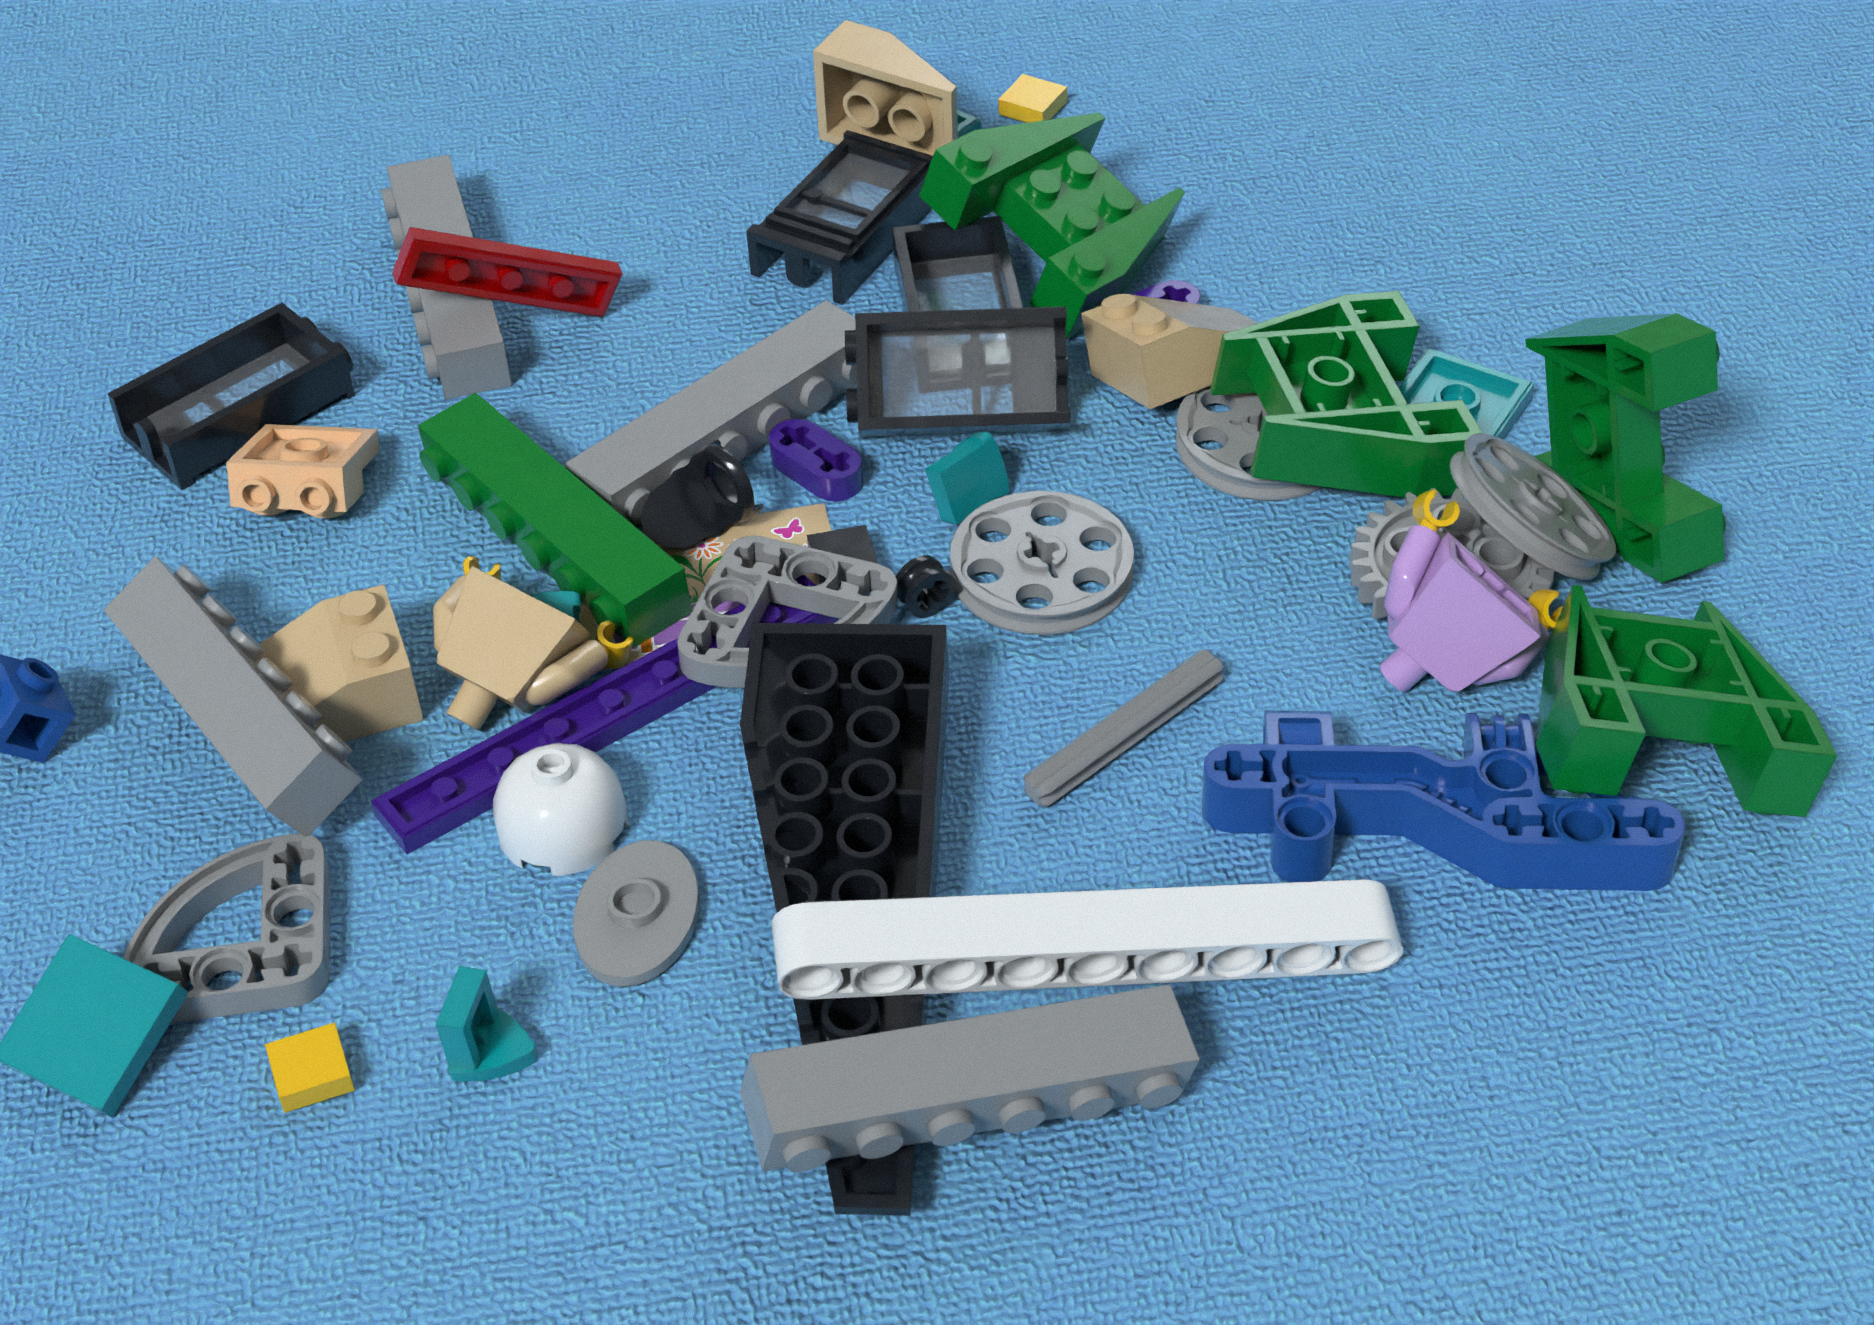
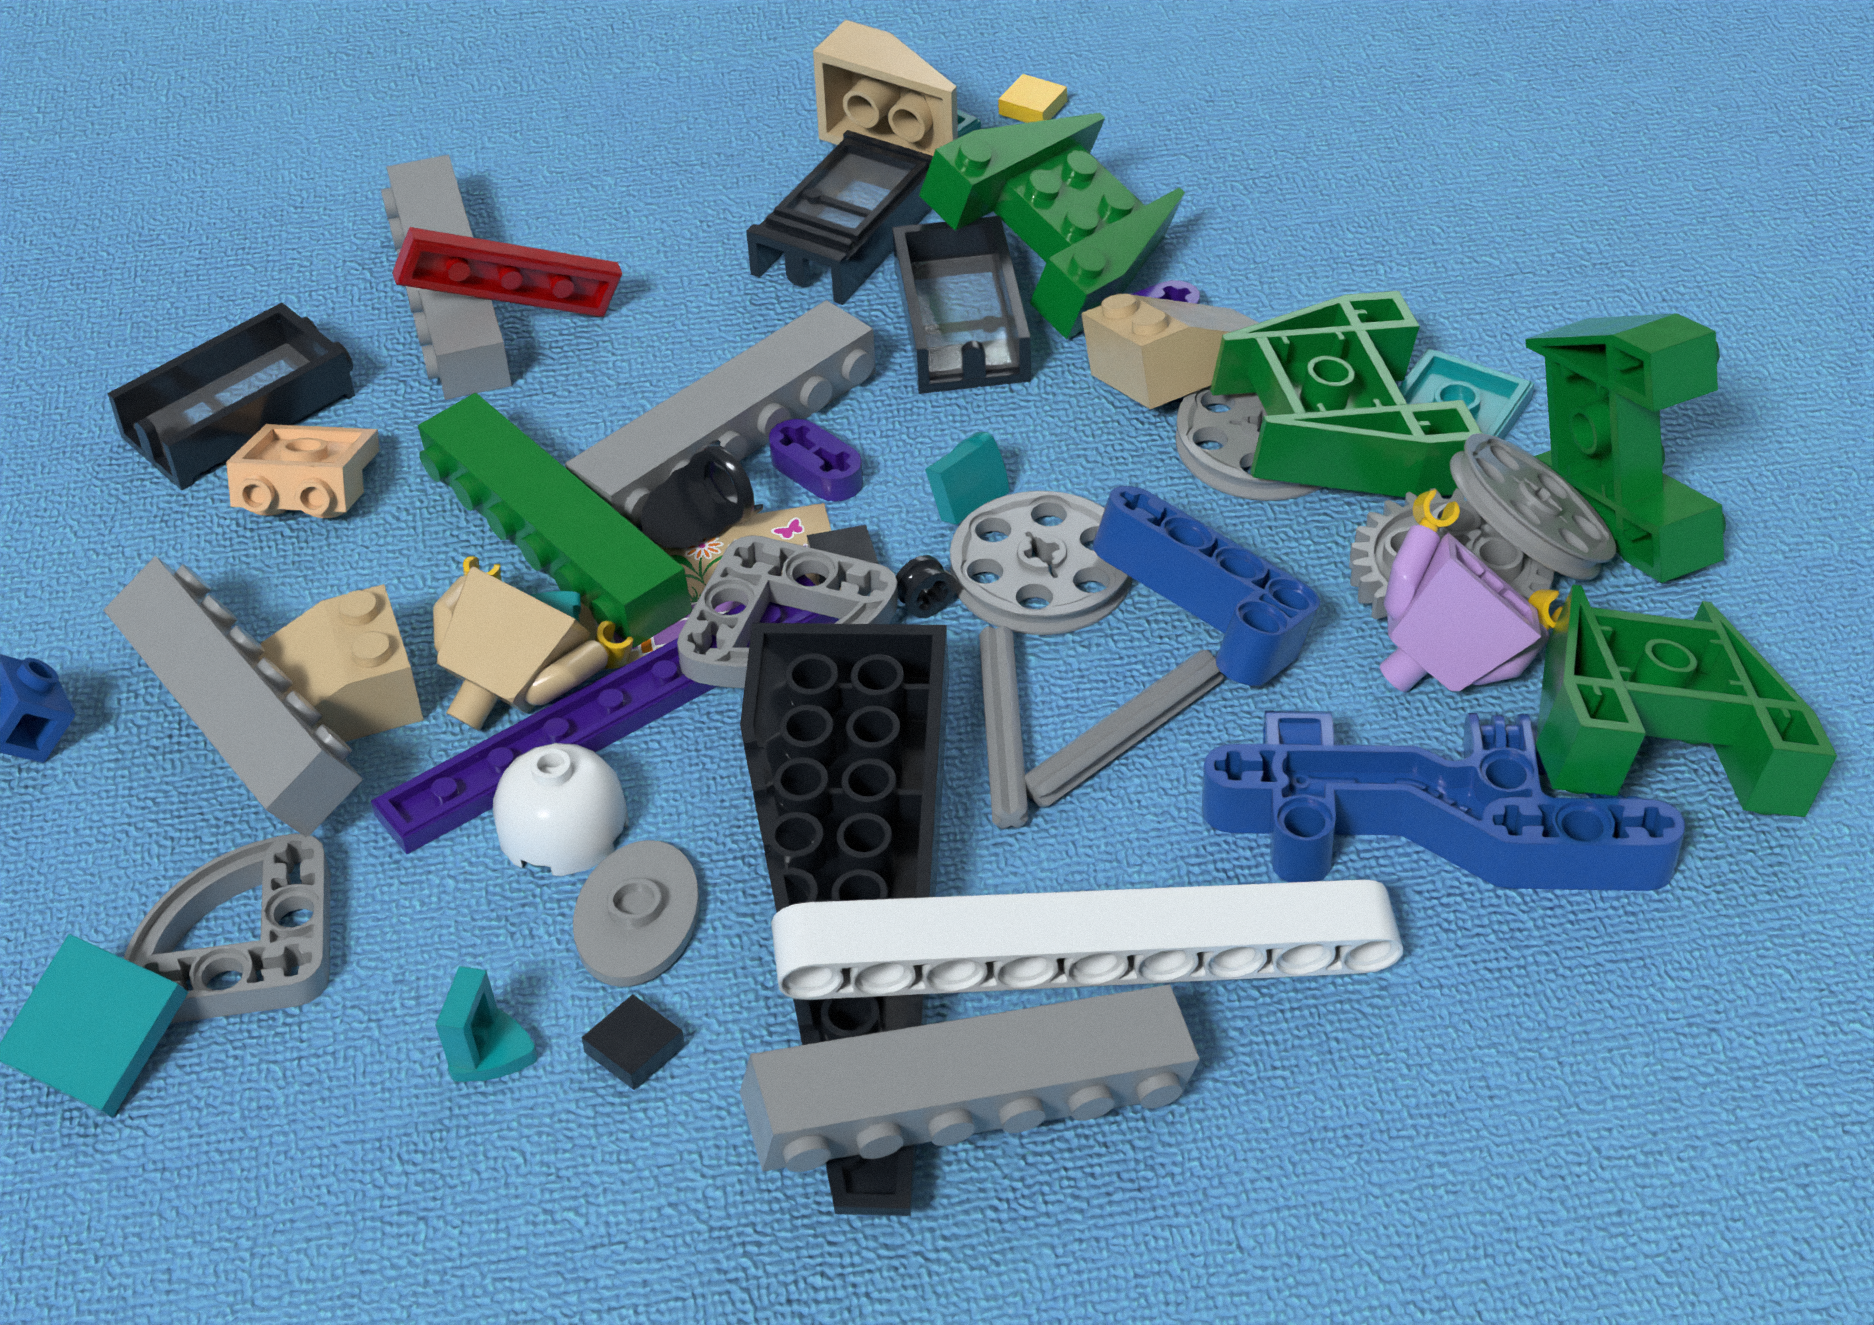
(309, 1067): yellow tile -> none
(633, 1041): none -> black tile
(959, 372): door -> none
(1003, 728): none -> light grey axle
(1211, 577): none -> blue beam

